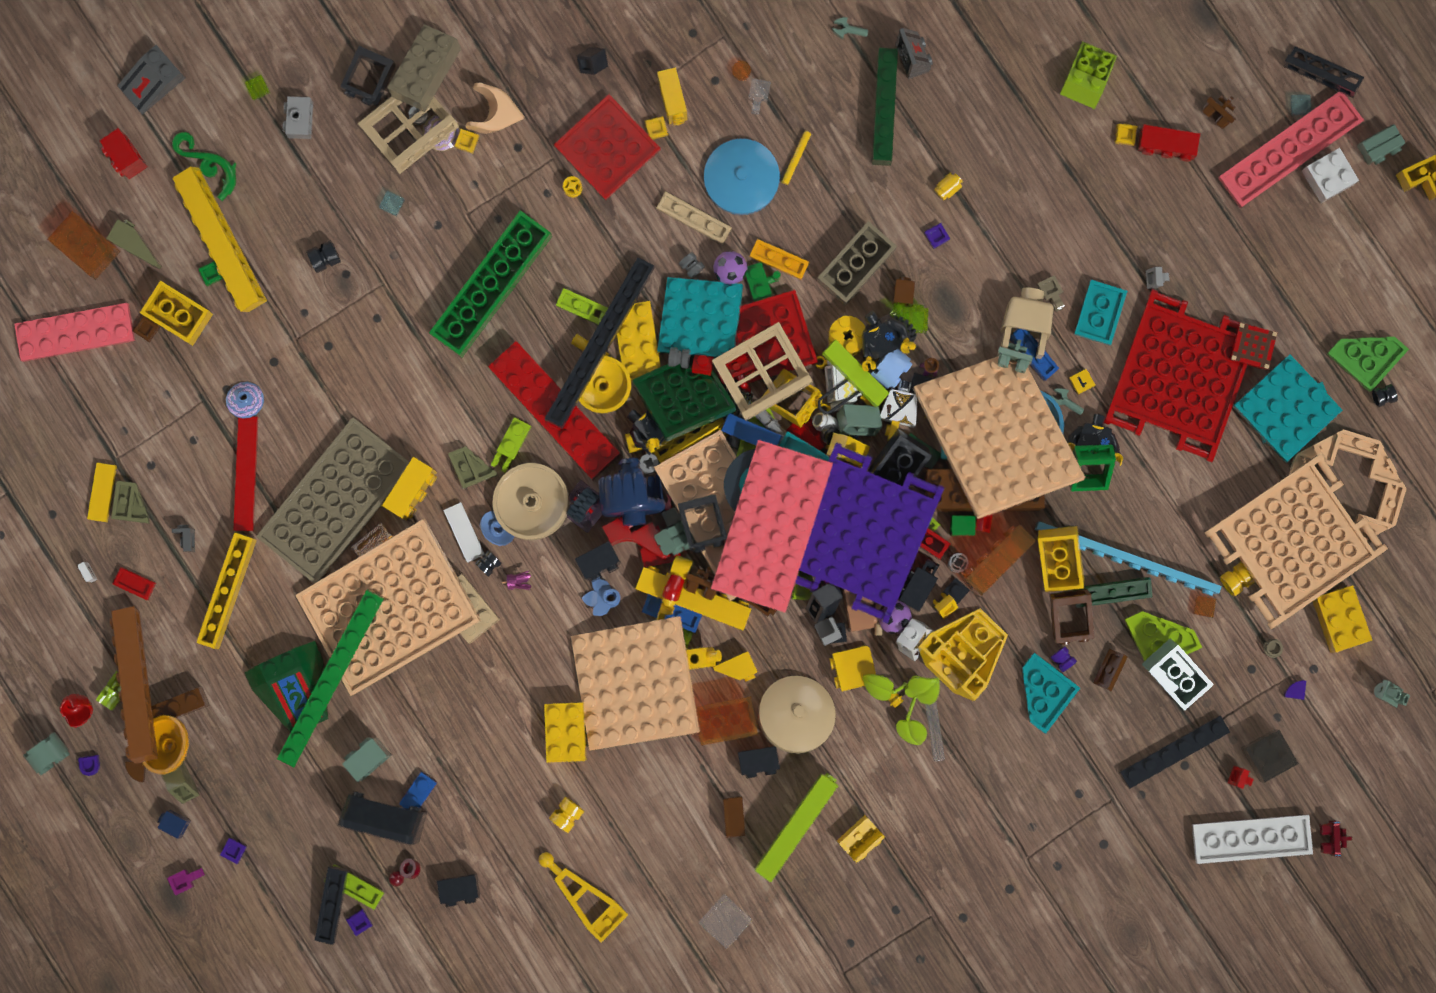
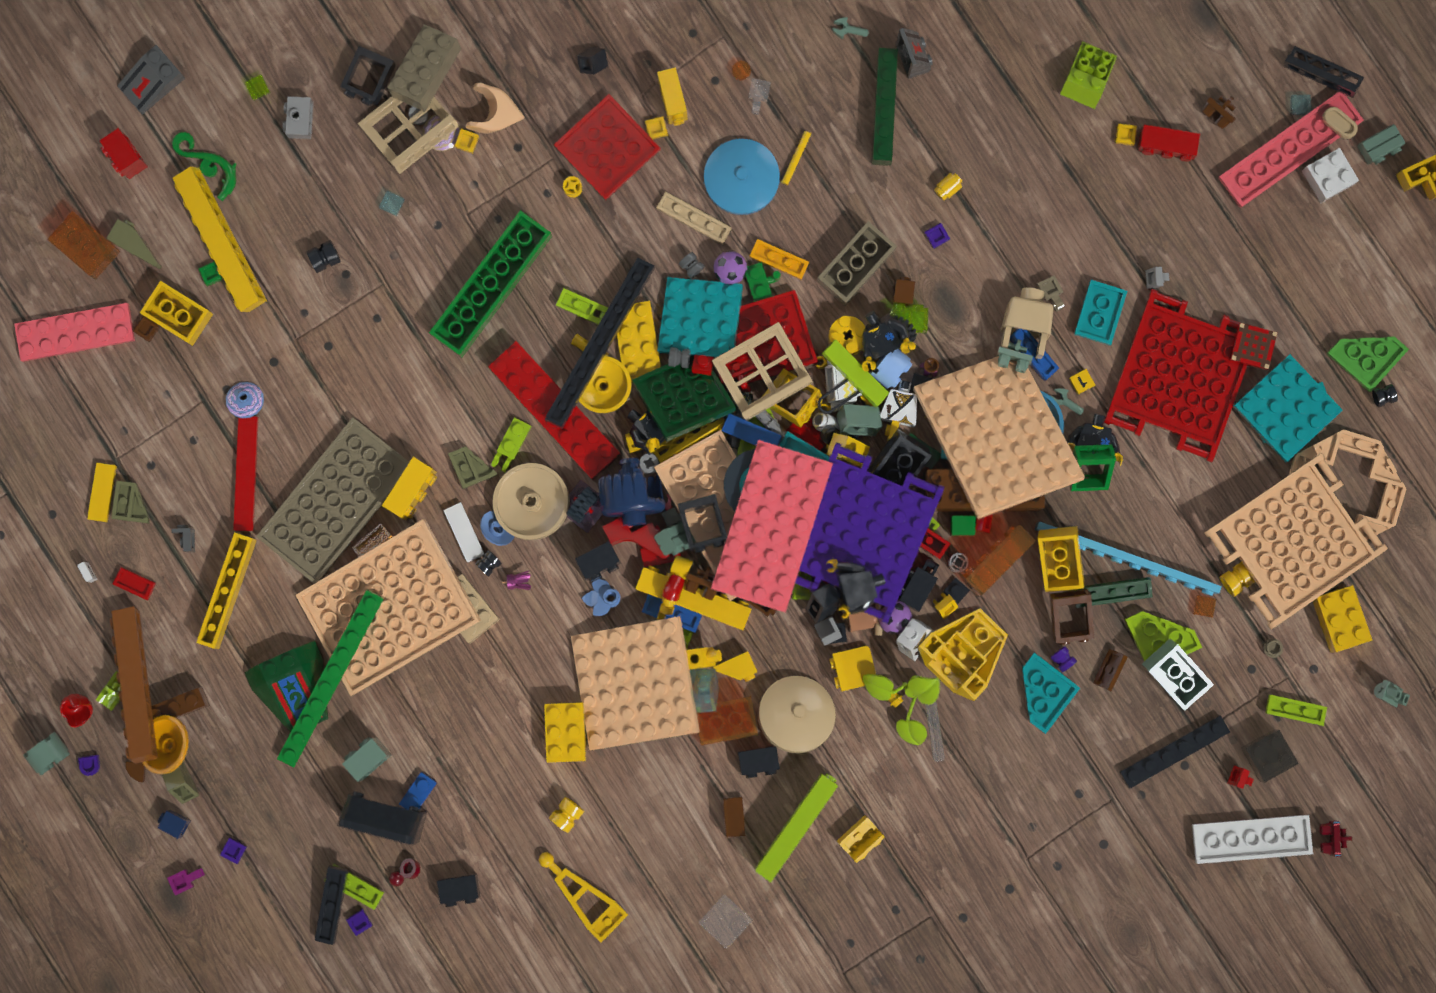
(706, 690): none -> clear light blue brick
(856, 586): none -> black torso
(1296, 690): dark purple tile -> none
(1296, 710): none -> lime plate
(1339, 123): none -> tan tile

